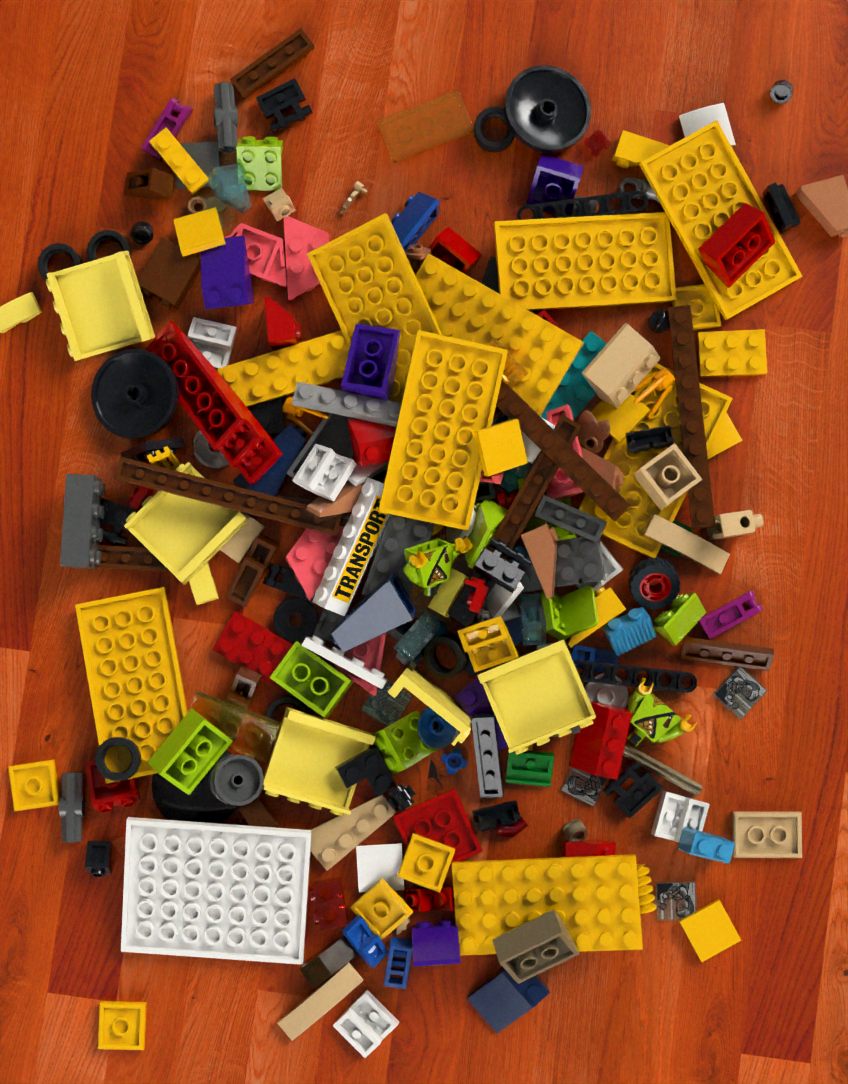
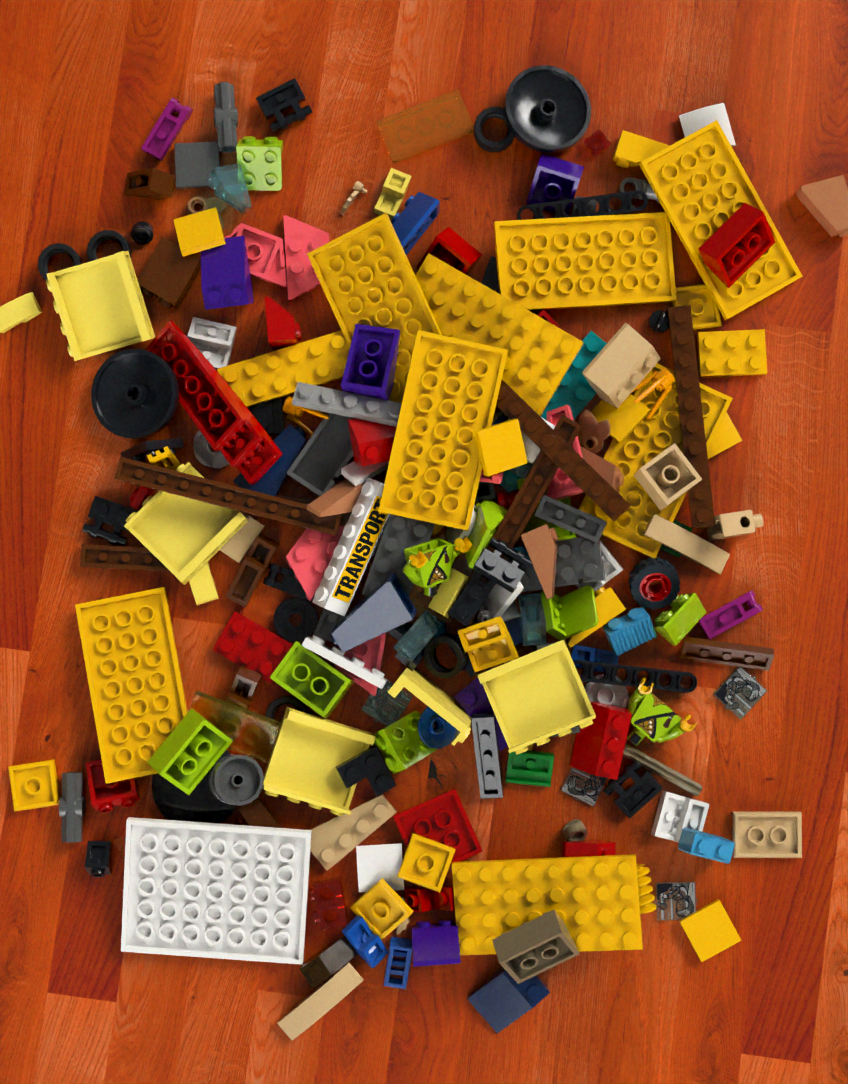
(82, 521): dark grey piece -> none
(100, 759): black tyre -> none
(122, 1025): yellow tile -> none
(179, 160): yellow plate -> none
(272, 63): reddish brown plate -> none
(279, 204): tan bracket -> none
(324, 472): white slope -> none
(365, 1023): white slope -> none
(392, 193): none -> light yellow slope
(401, 797): black gear -> none
(415, 255): nougat bracket -> none
(453, 767): blue plate -> none
(476, 598): red bracket -> none
(486, 817): black hinge -> none
(510, 830): dark red arm -> none
(515, 371): clear yellow slope -> none
(649, 438): black hinge -> none
(781, 91): tile -> none
(781, 207): black bracket -> none

